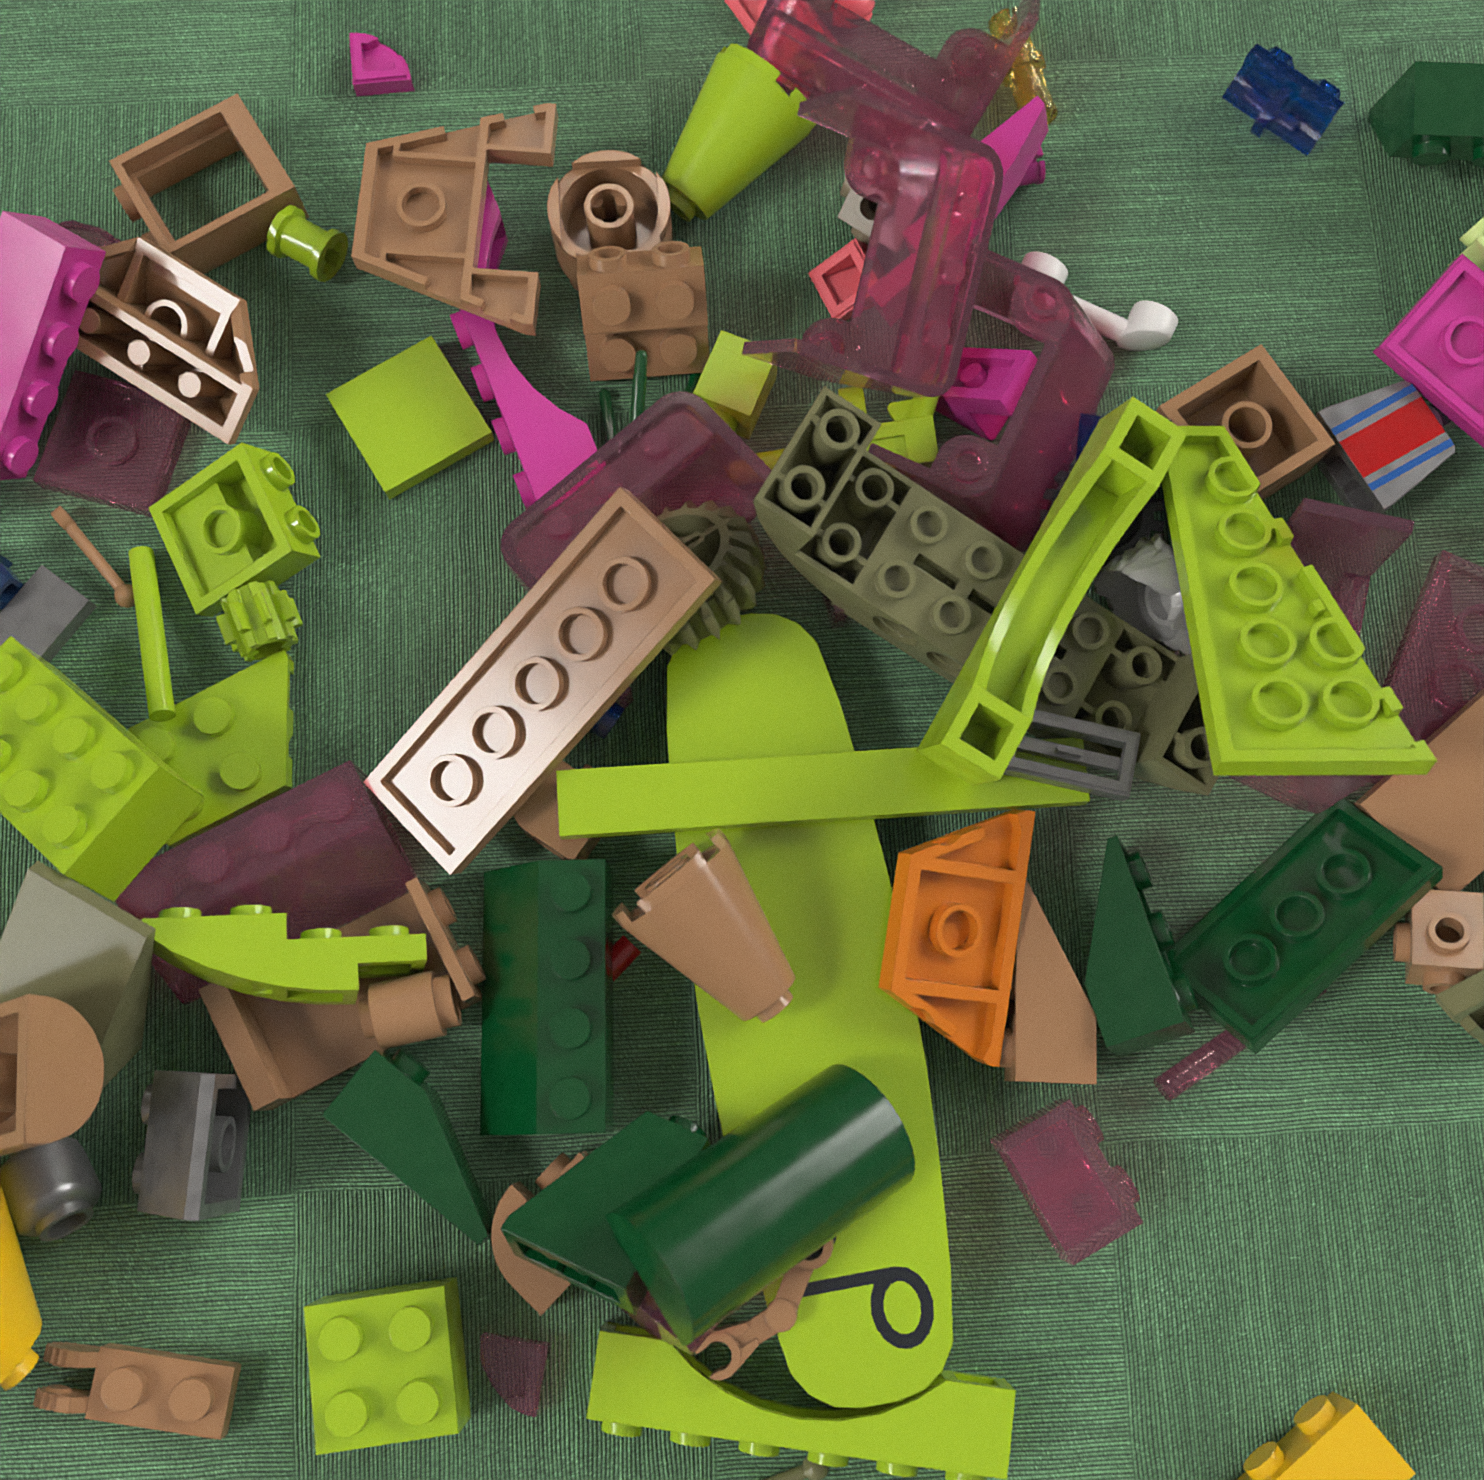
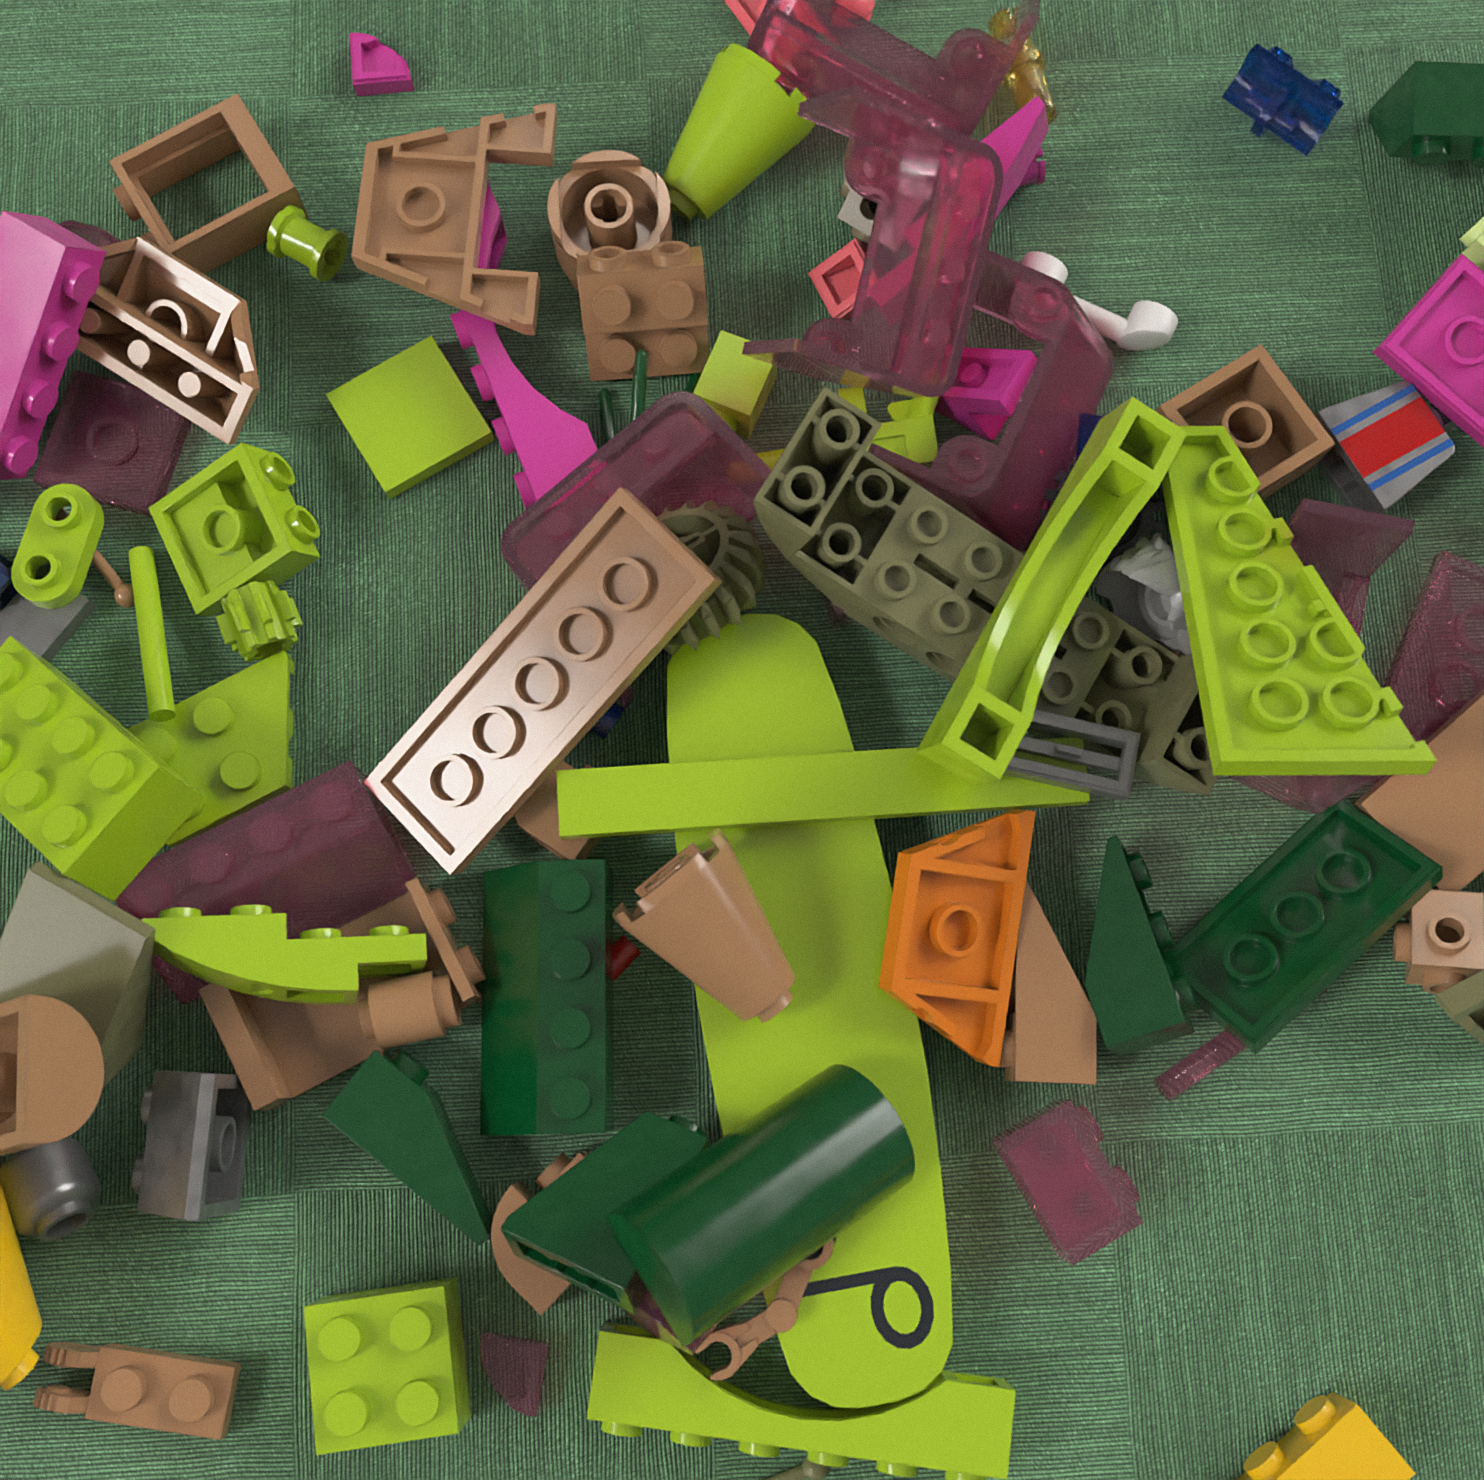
(62, 543): none -> lime plate

